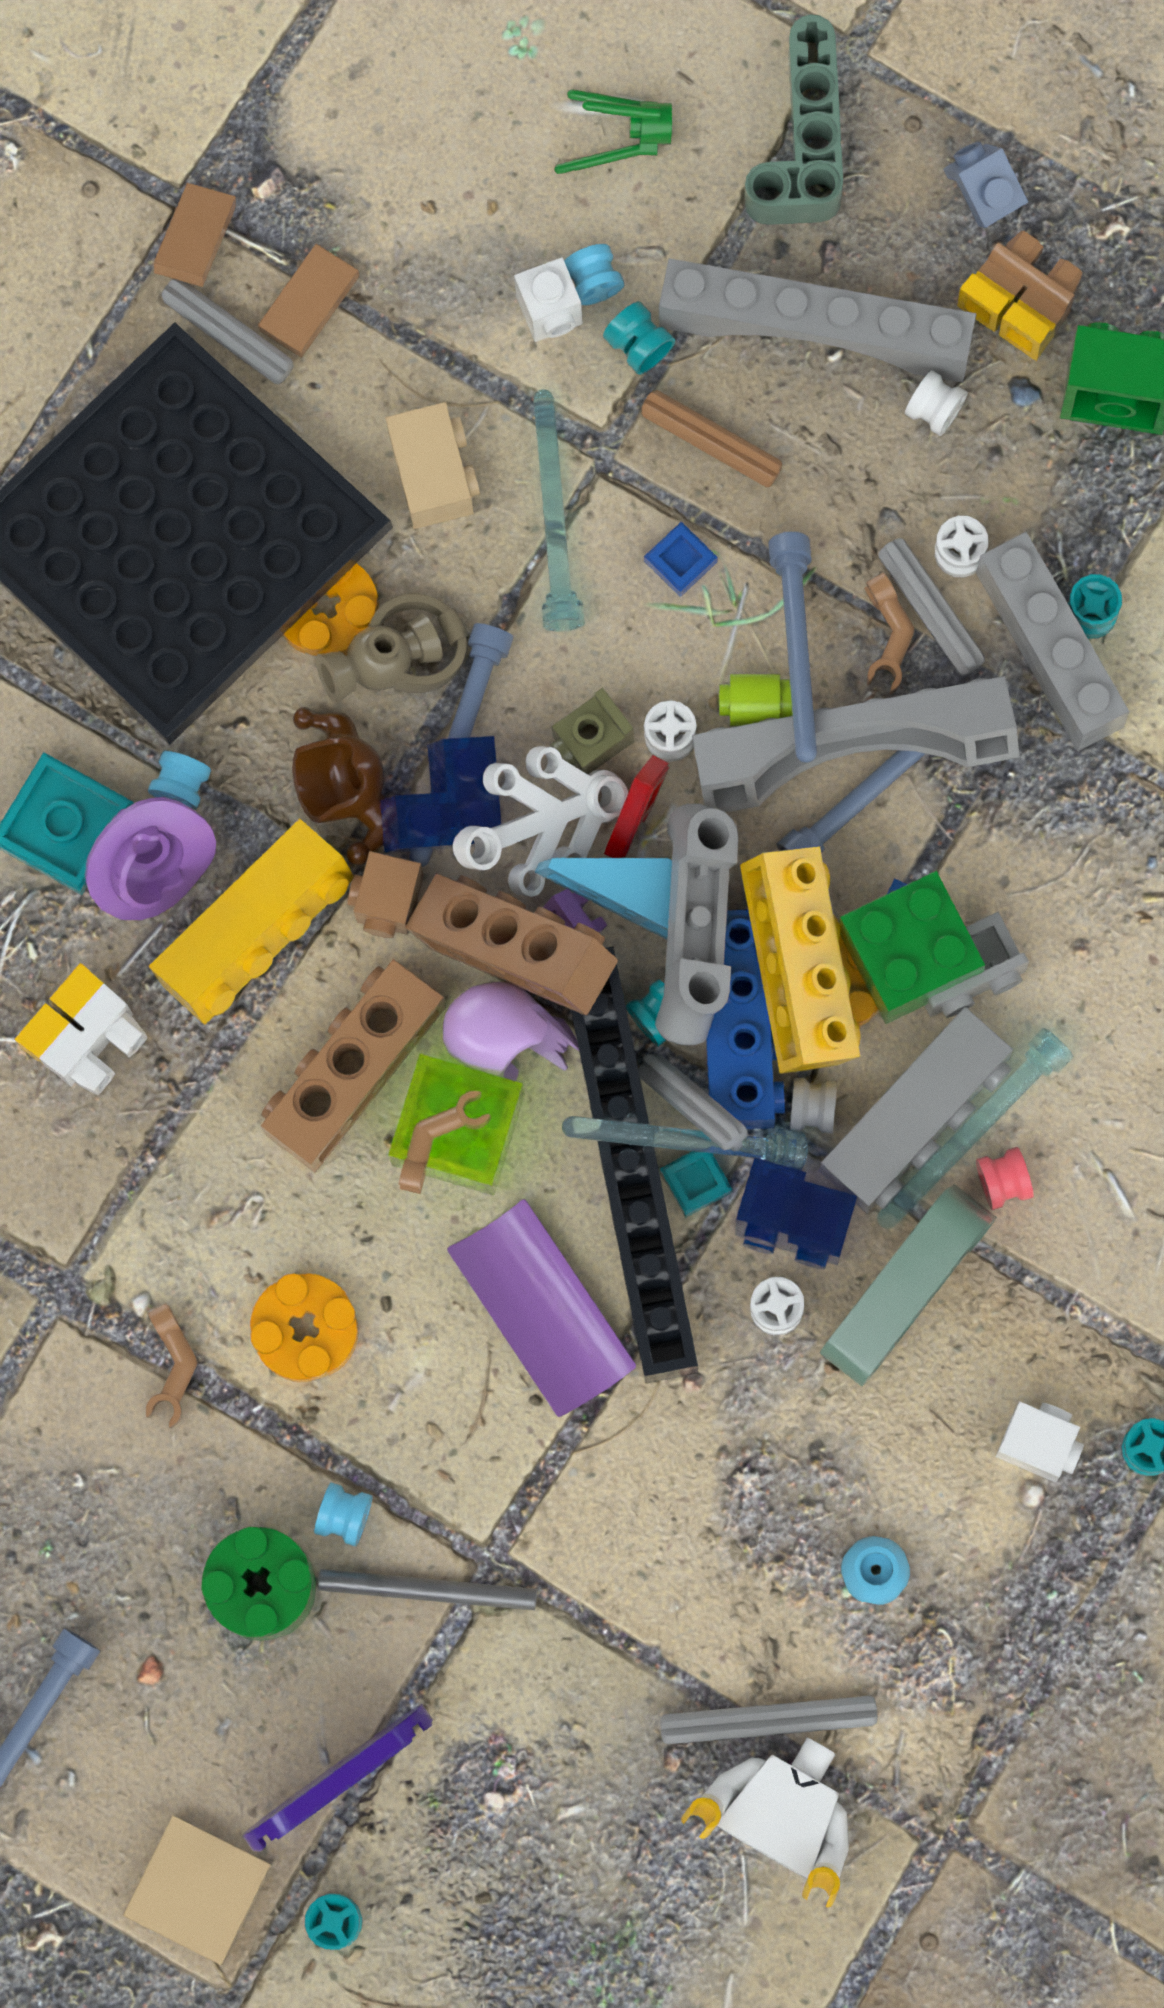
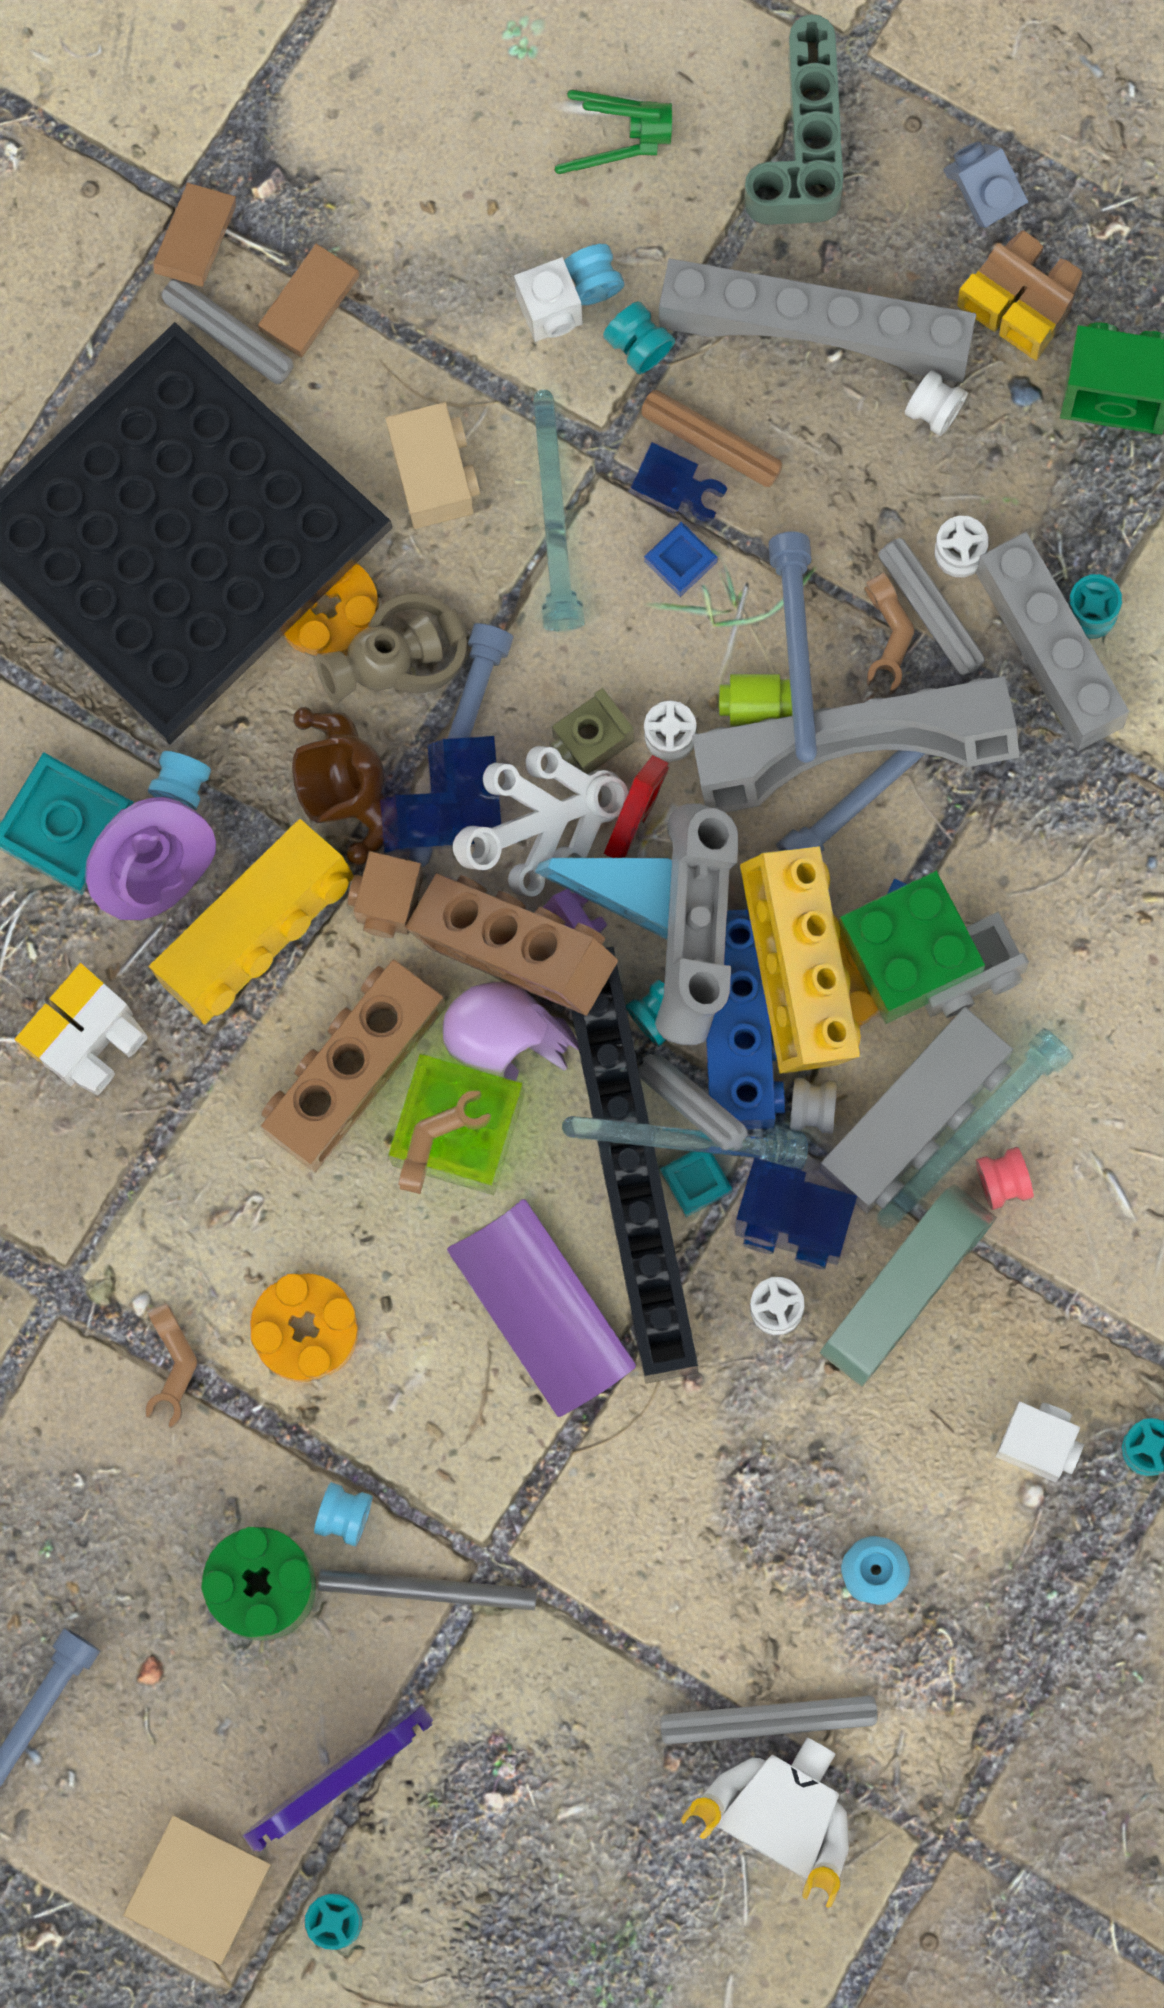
(668, 480): none -> clear blue plate

